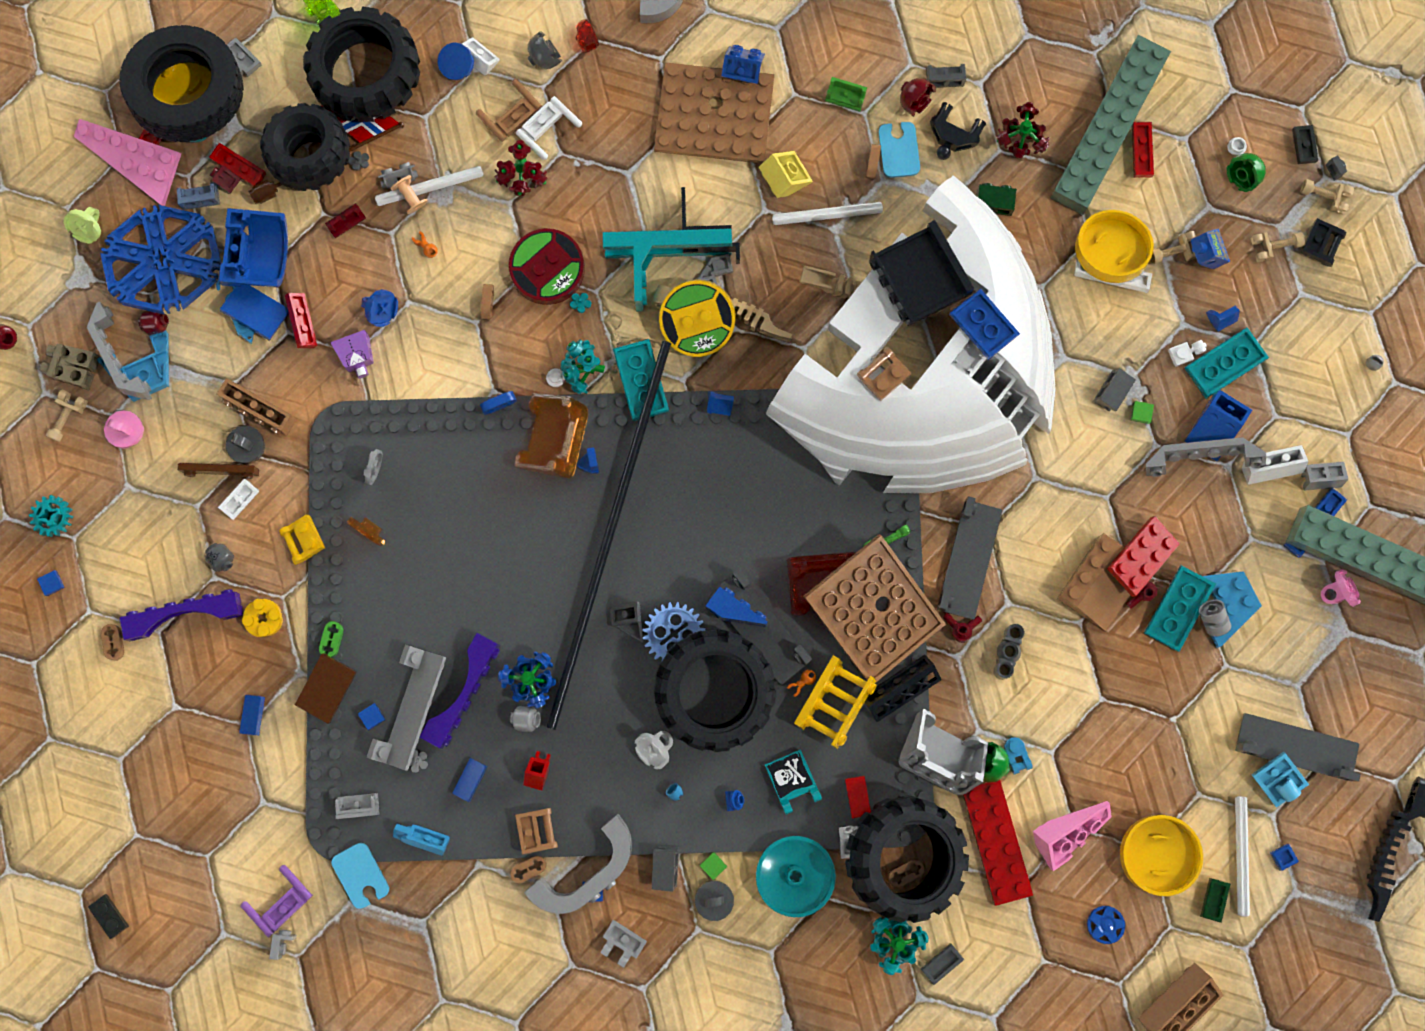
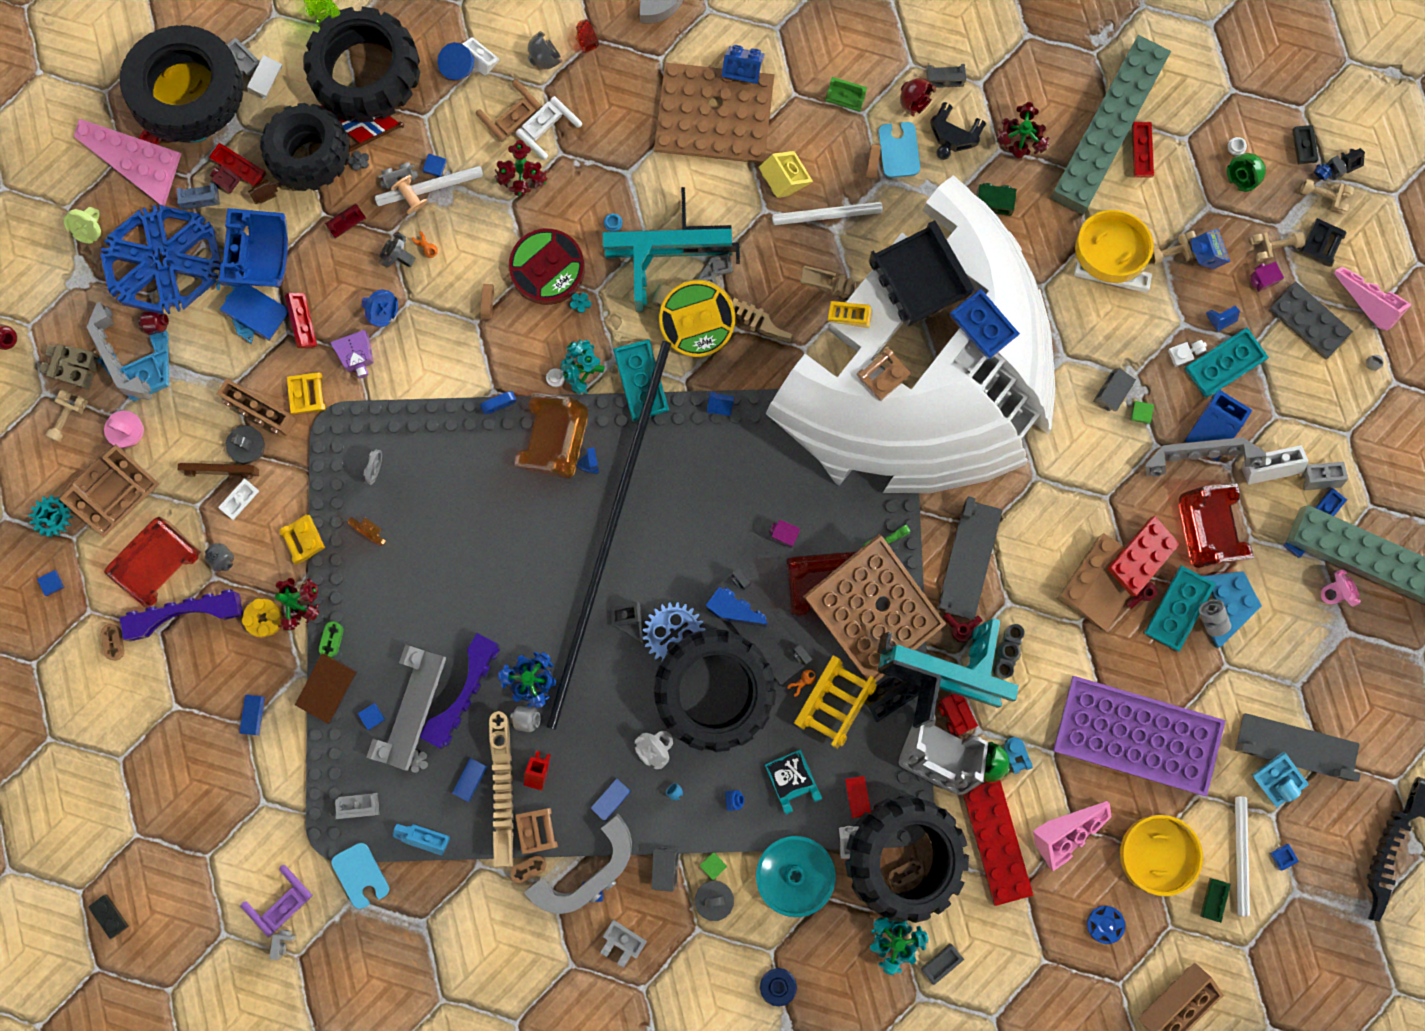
(108, 490): none -> medium nougat slope
(151, 560): none -> clear red windscreen
(264, 77): none -> white hinge
(294, 609): none -> dark red plant
(299, 393): none -> yellow plate
(394, 251): none -> dark grey tile
(434, 165): none -> blue tile
(503, 791): none -> tan piece
(611, 800): none -> slope
(613, 222): none -> dark azure plate
(778, 987): none -> dark blue wheel
(784, 533): none -> magenta brick
(865, 323): none -> yellow slope
(935, 674): none -> teal piece
(957, 714): none -> red brick
(1139, 736): none -> medium lavender plate
(1211, 526): none -> clear red windscreen
(1266, 276): none -> magenta brick
(1310, 320): none -> dark grey plate
(1323, 171): none -> blue plate
(1353, 159): none -> black tile
(1379, 307): none -> bright pink wedge

